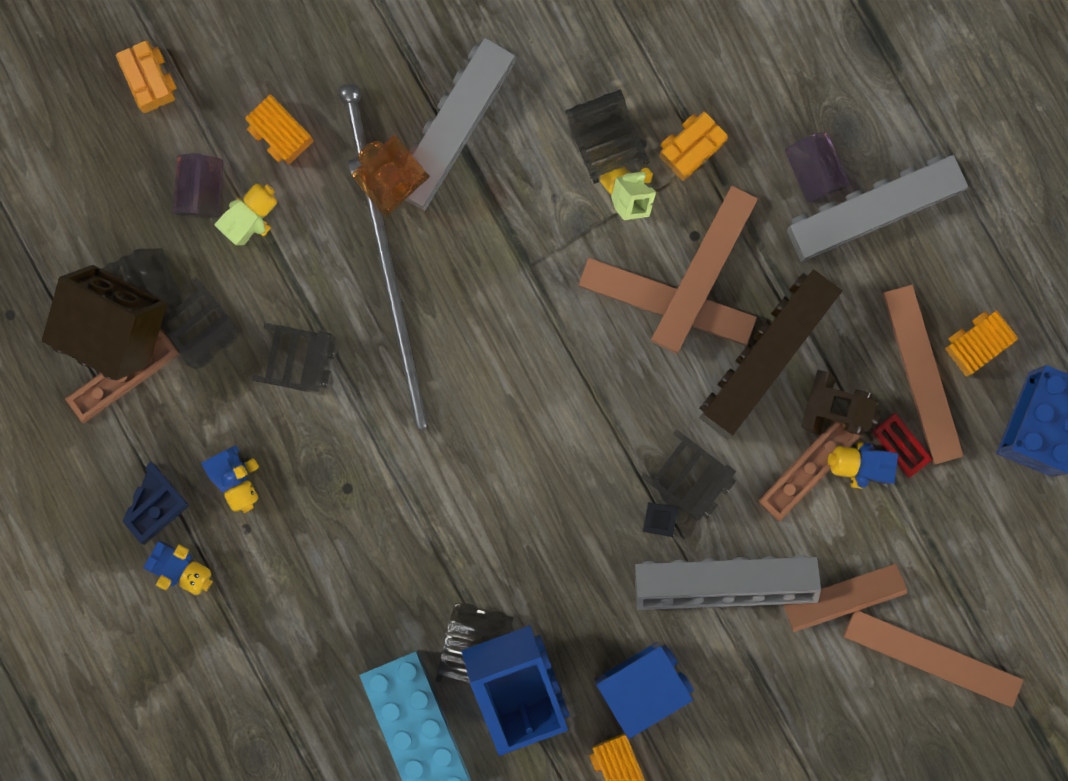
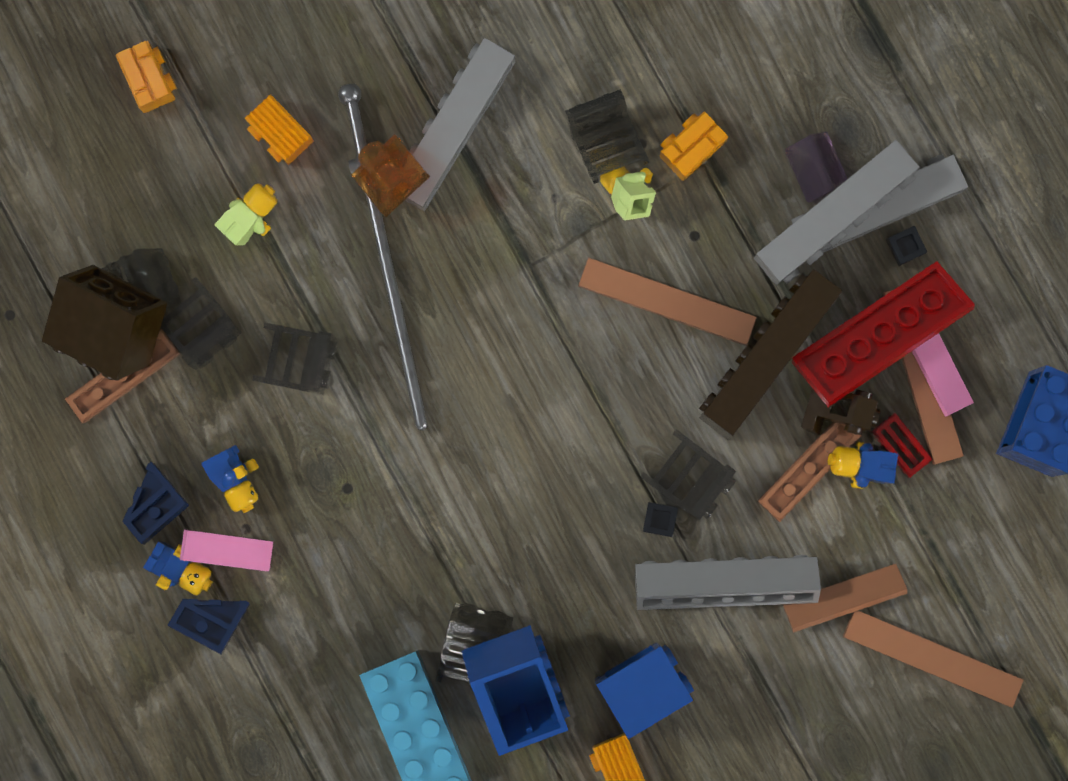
(197, 185): panel -> none
(209, 621): none -> dark blue wing
(226, 550): none -> bright pink tile
(704, 270): nougat tile -> none
(836, 212): none -> light grey brick
(882, 333): none -> red plate
(906, 245): none -> black plate
(942, 375): none -> bright pink tile
(981, 342): light orange brick -> none

